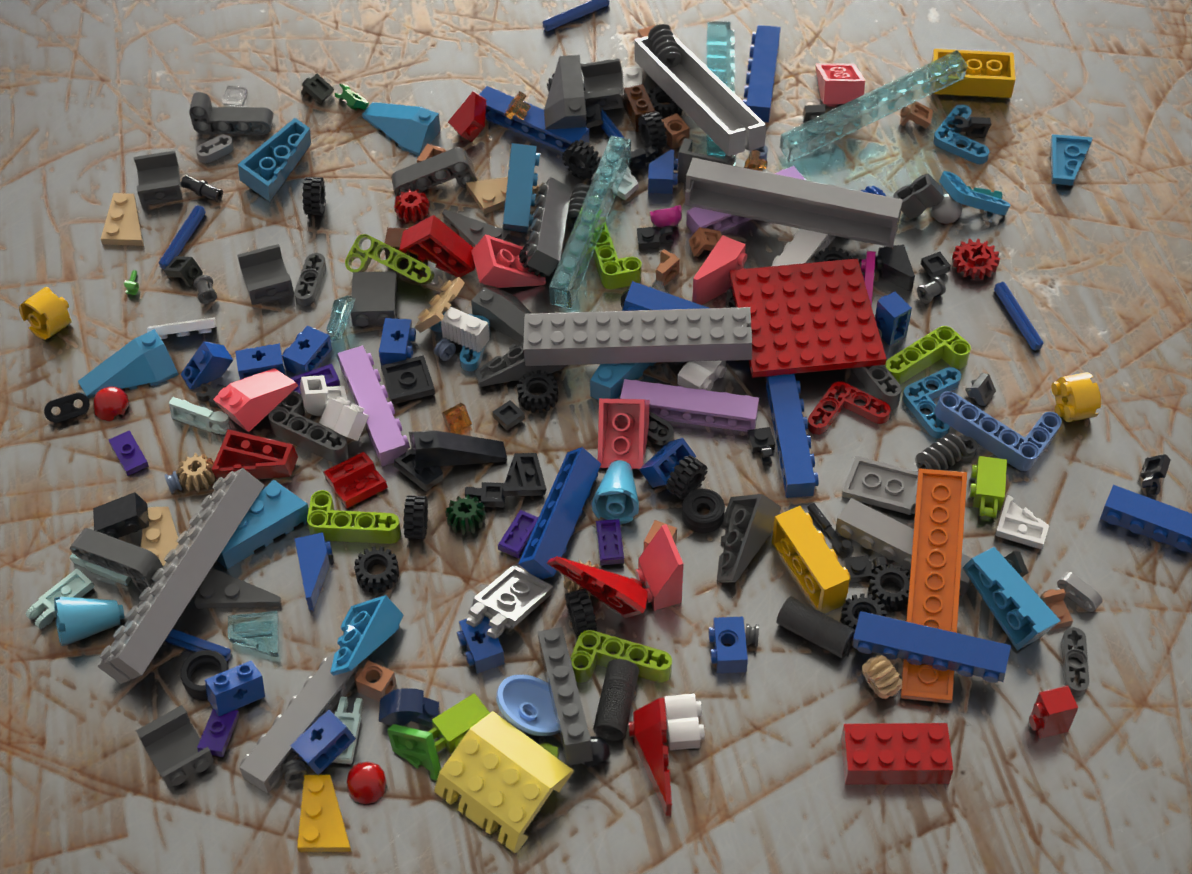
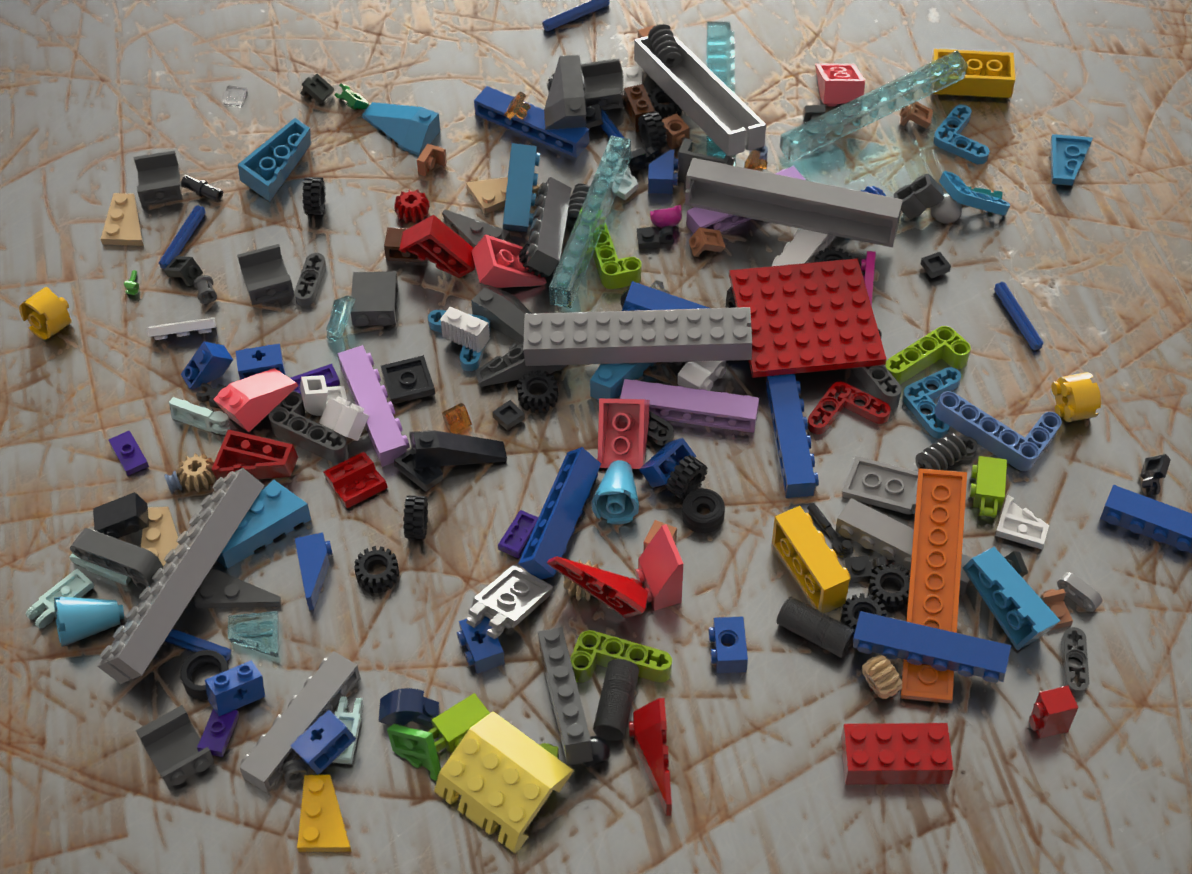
(67, 407): black plate -> none
(110, 402): red hair -> none
(135, 364): dark azure wedge -> none
(214, 148): light grey beam -> none
(228, 119): dark grey beam -> none
(307, 351): blue brick -> none
(364, 630): dark azure wedge -> none
(366, 782): red hair -> none
(372, 671): nougat brick -> none
(381, 527): lime beam -> none
(392, 262): lime beam -> none
(396, 340): blue brick -> none
(434, 171): dark grey beam -> none
(439, 304): tan wing -> none
(444, 349): sand blue bush -> none
(465, 514): dark green gear -> none
(470, 117): red slope -> none
(488, 495): black plate -> none
(524, 476): black wing -> none
(527, 705): light blue dish -> none
(580, 611): black tyre -> none
(581, 159): black tyre -> none
(610, 542): dark purple plate -> none
(668, 267): nougat bracket -> none
(683, 722): white brick -> none
(714, 273): coral slope -> none
(748, 525): dark grey wedge -> none
(752, 635): dark grey bush -> none
(762, 70): blue brick -> none
(762, 442): black plate -> none
(892, 317): blue brick -> none
(895, 266): black slope -> none
(930, 290): dark grey bush -> none
(974, 127): black plate -> none
(975, 259): red gear -> none
(981, 389): dark grey tile -> none

